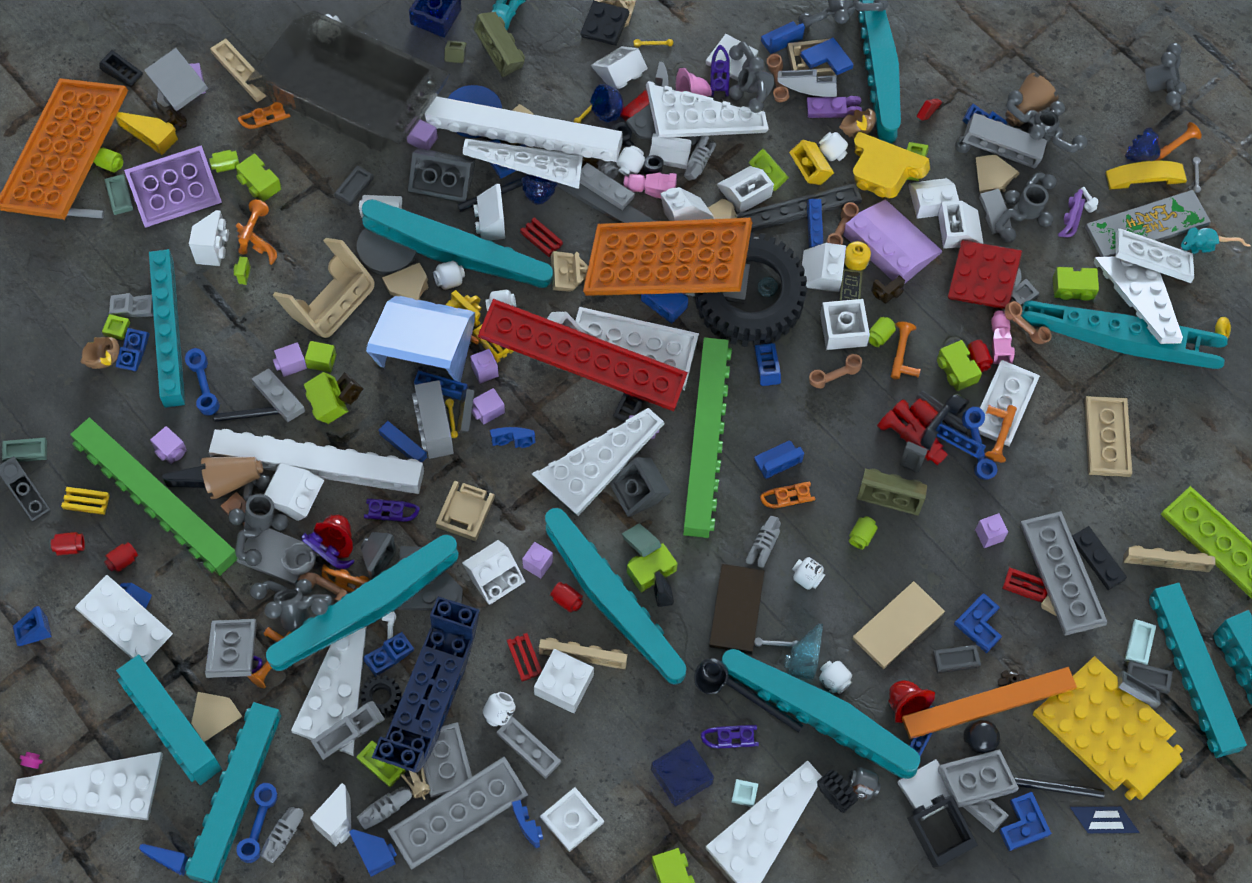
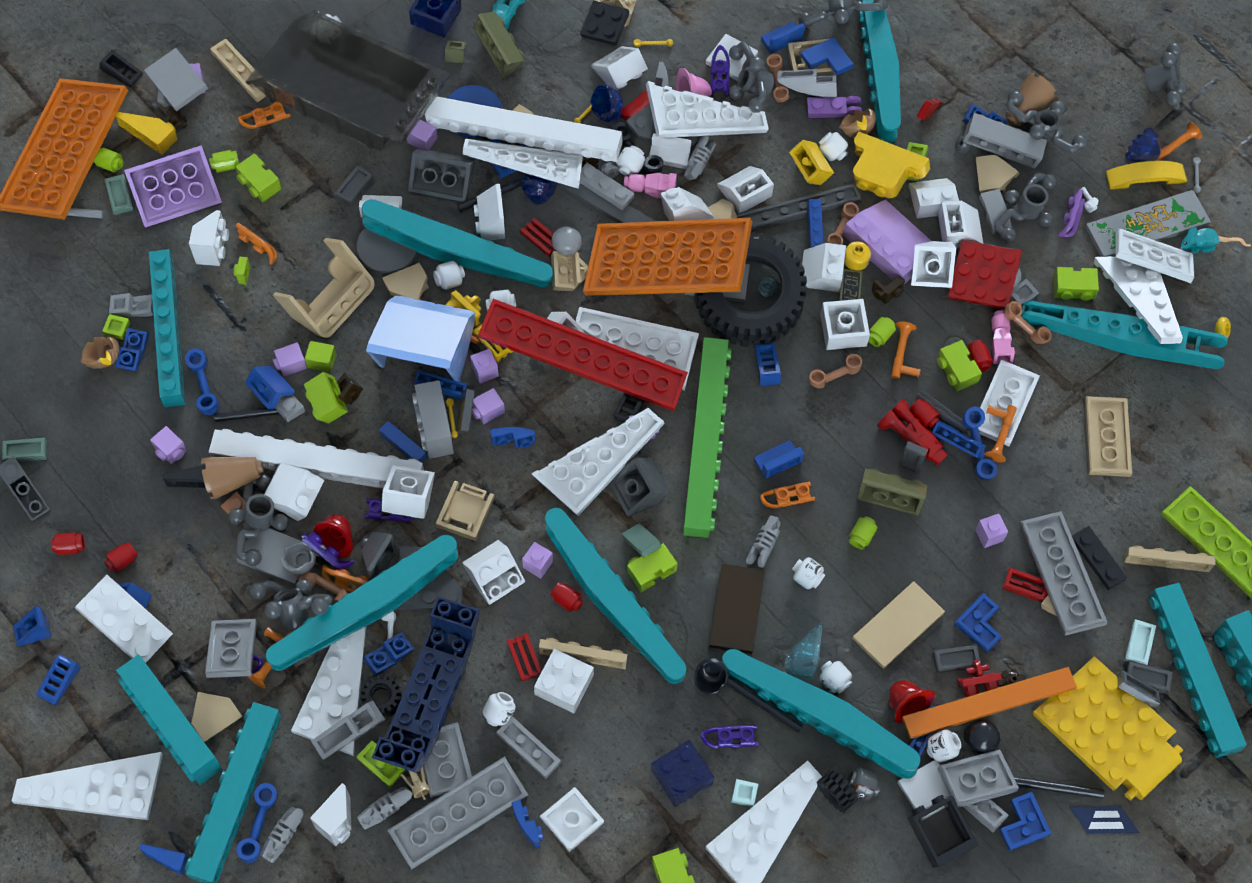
(31, 760): dark pink plate -> none
(51, 676): none -> blue slope
(88, 493): yellow tile -> none
(154, 496): bright green brick -> none
(258, 209): orange piece -> none
(268, 385): none -> blue panel
(373, 851): blue slope -> none
(407, 492): none -> white slope
(566, 240): none -> light grey hair
(662, 590): black slope -> none
(667, 305): blue slope -> none
(758, 642): light grey hinge -> none
(770, 167): lime plate -> none
(933, 264): none -> white slope
(943, 746): none -> white head
(955, 406): black piece -> none
(969, 684): none -> red hips

